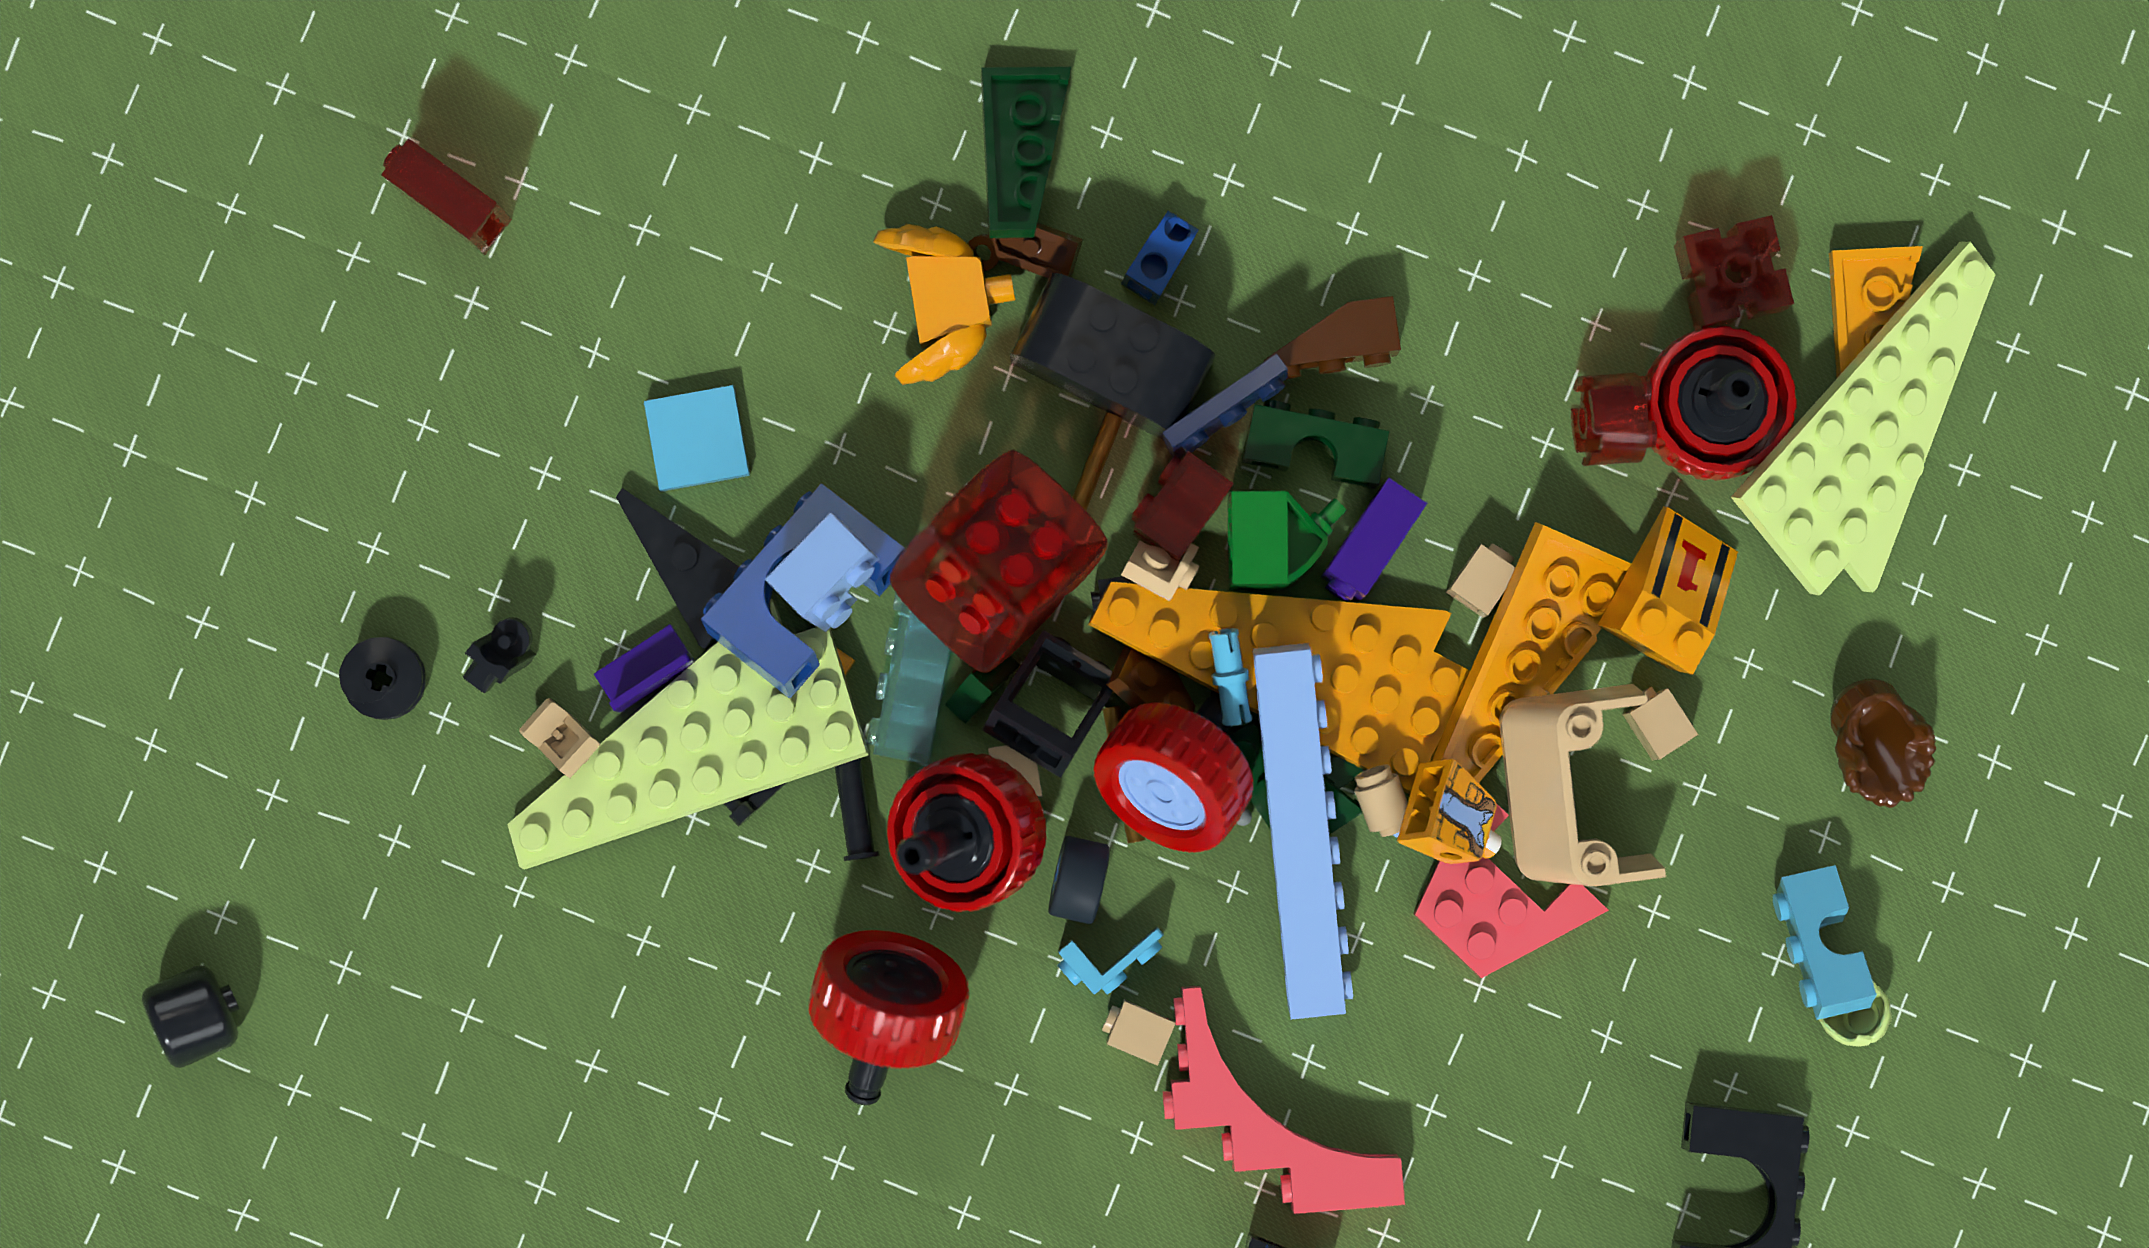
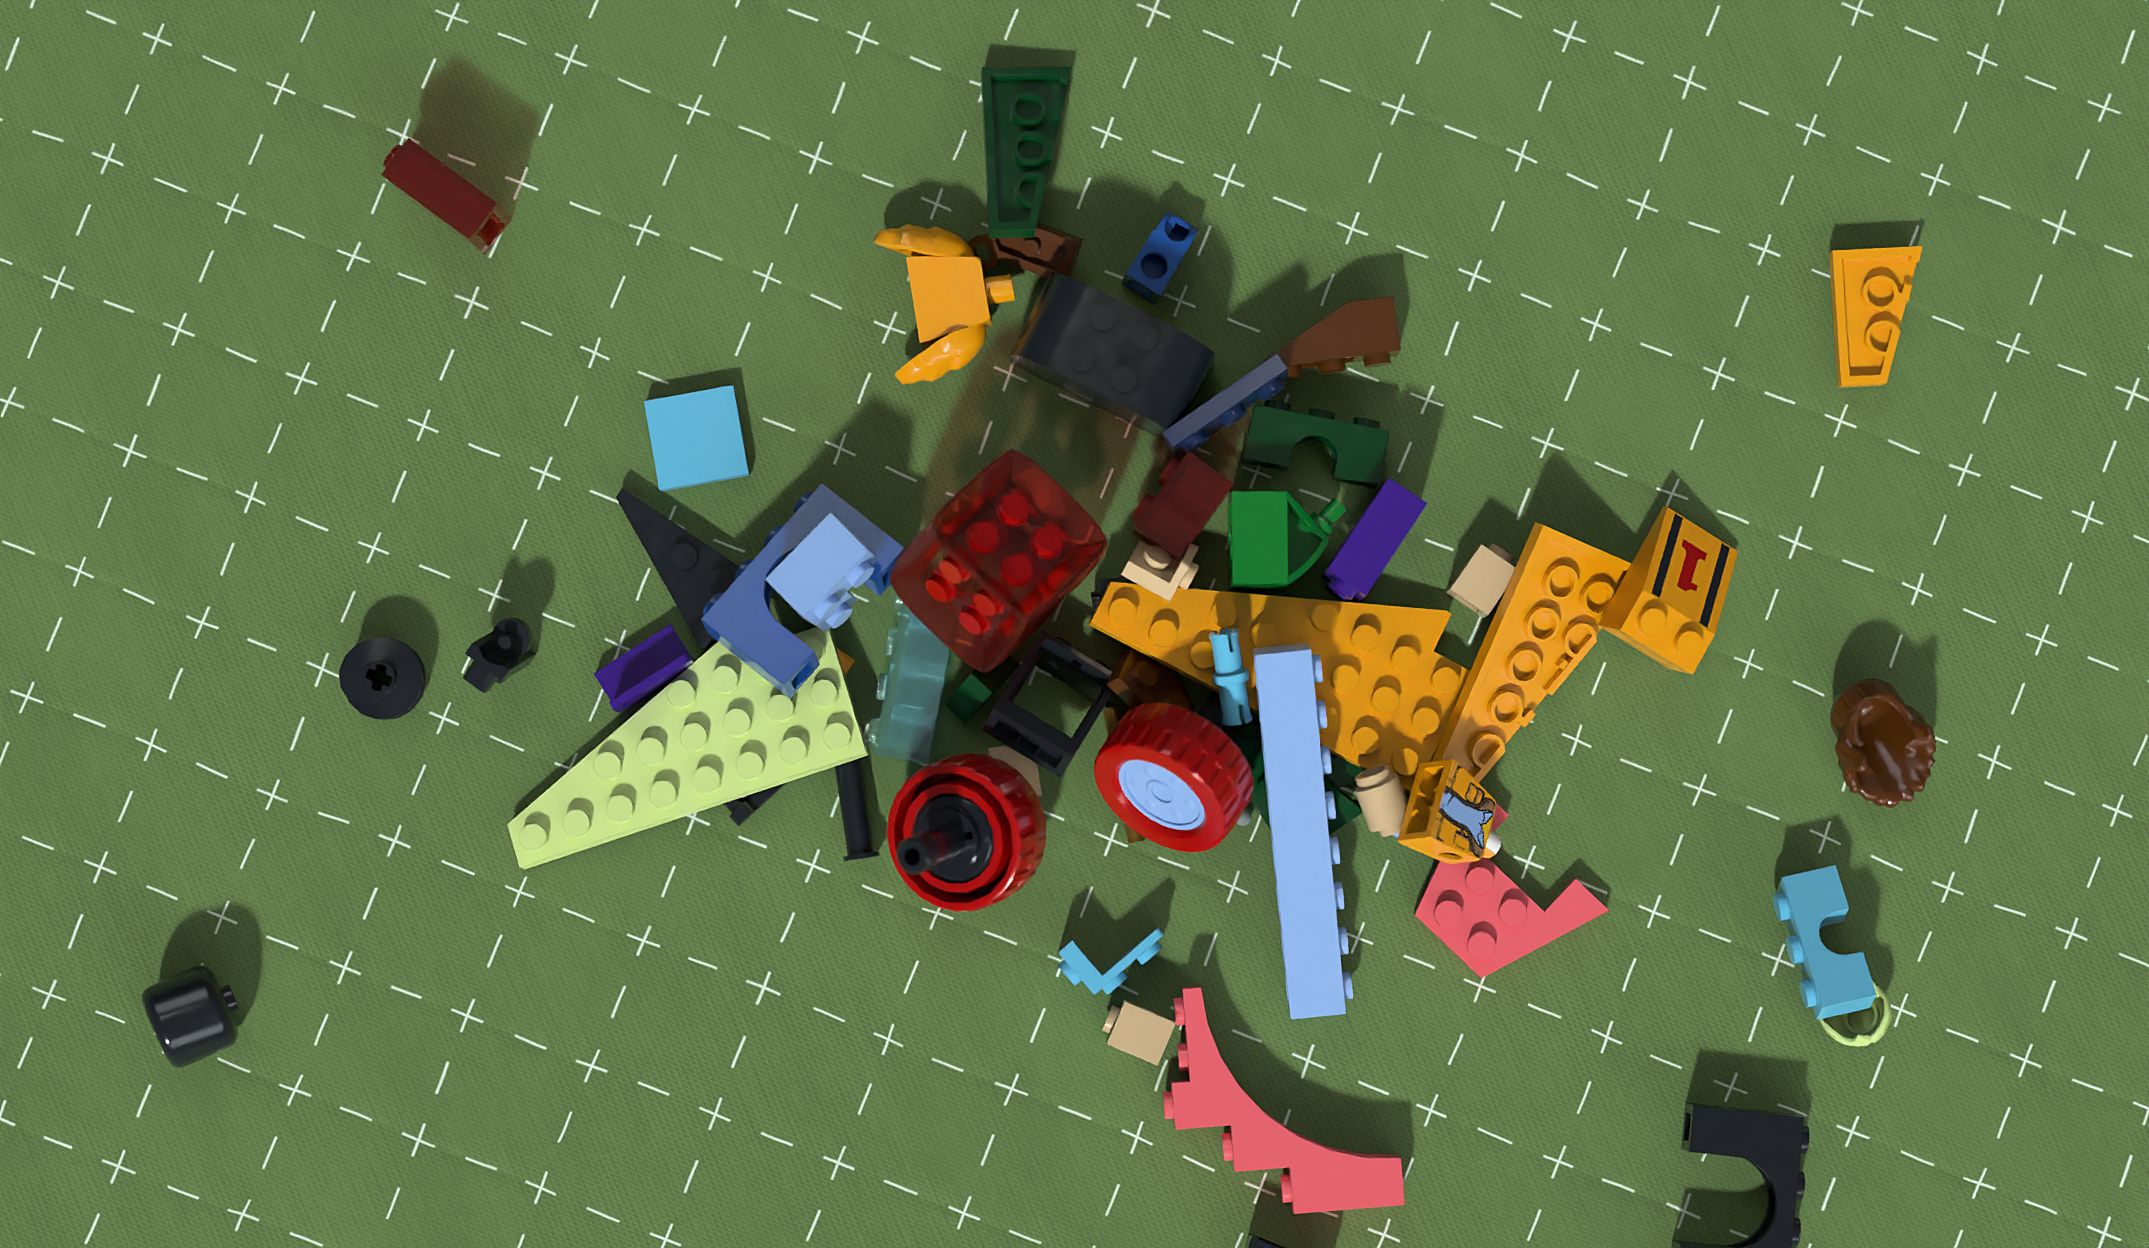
(559, 737): tan bracket -> none
(886, 1005): red wheel -> none
(1079, 879): black wheel -> none
(1097, 459): pearl gold bar -> none
(1536, 760): tan windscreen -> none
(1613, 418): clear red brick -> none
(1660, 723): tan brick -> none
(1720, 402): red wheel -> none
(1746, 250): clear red brick -> none
(1852, 462): yellowish green wing -> none

